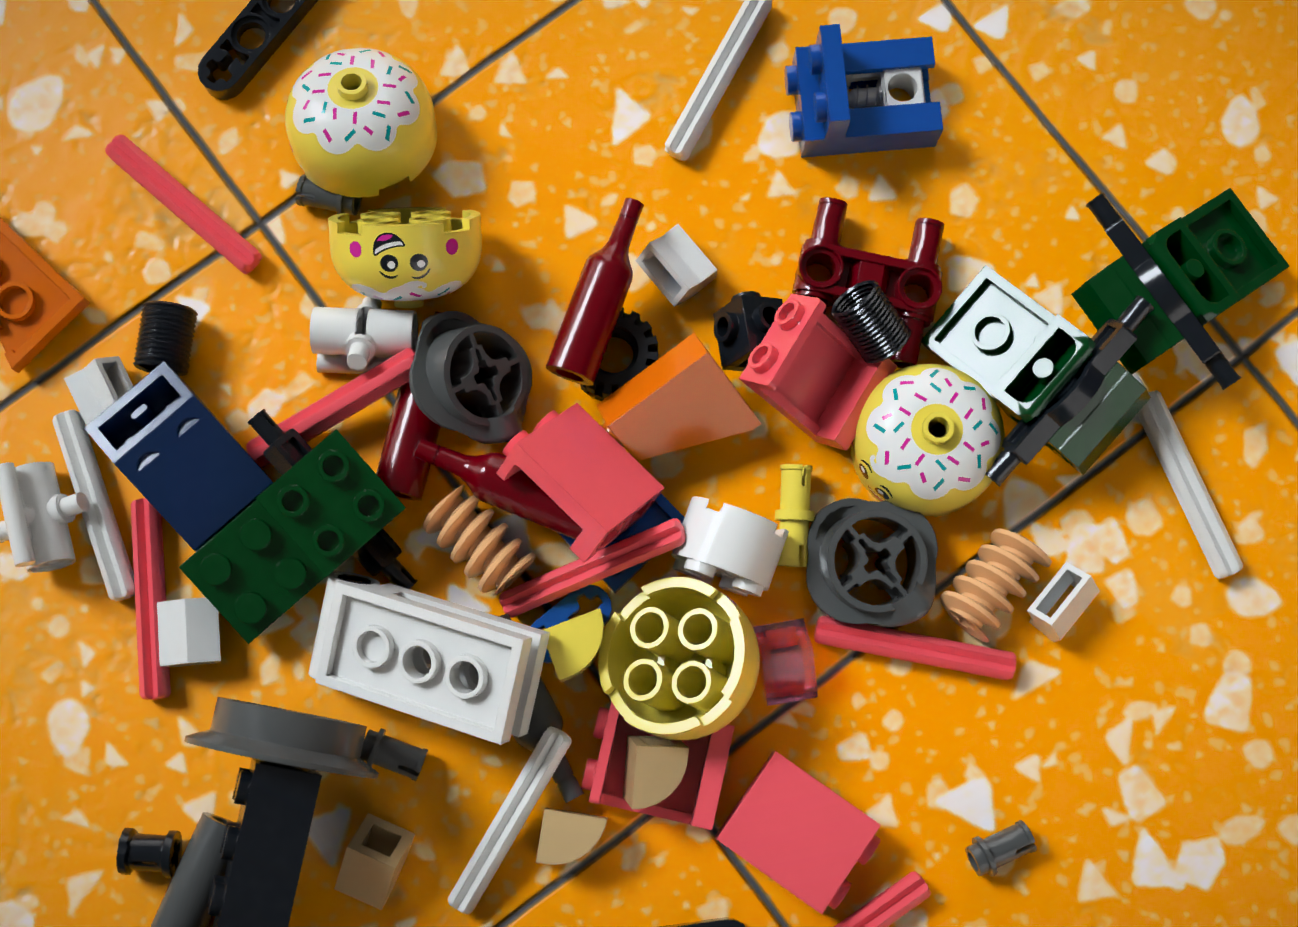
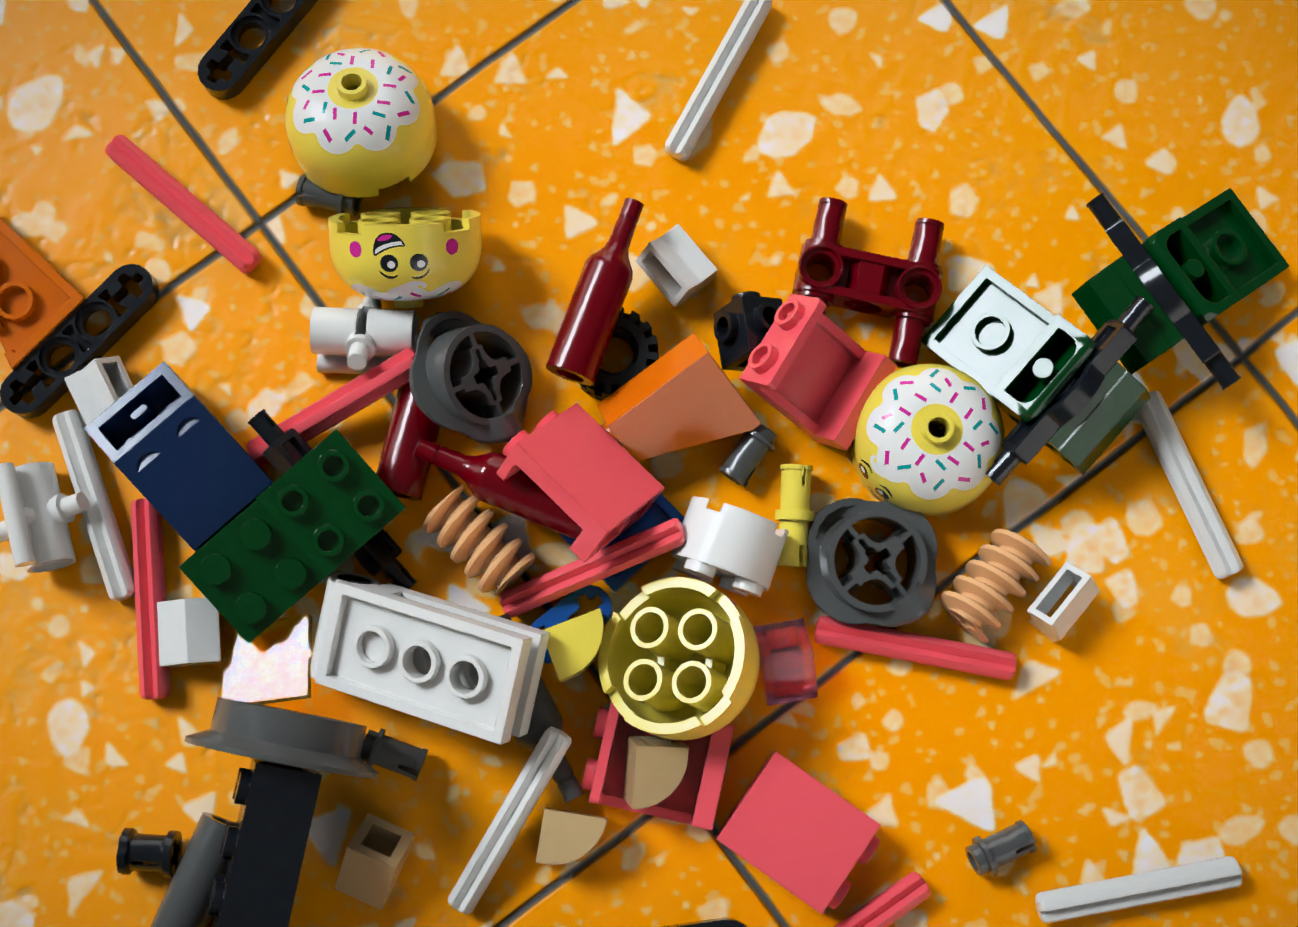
(74, 334): none -> black beam
(165, 336): black piece -> none
(272, 665): none -> piece
(748, 454): none -> dark grey pin
(871, 321): black piece -> none
(878, 122): blue brick -> none
(1138, 889): none -> white axle

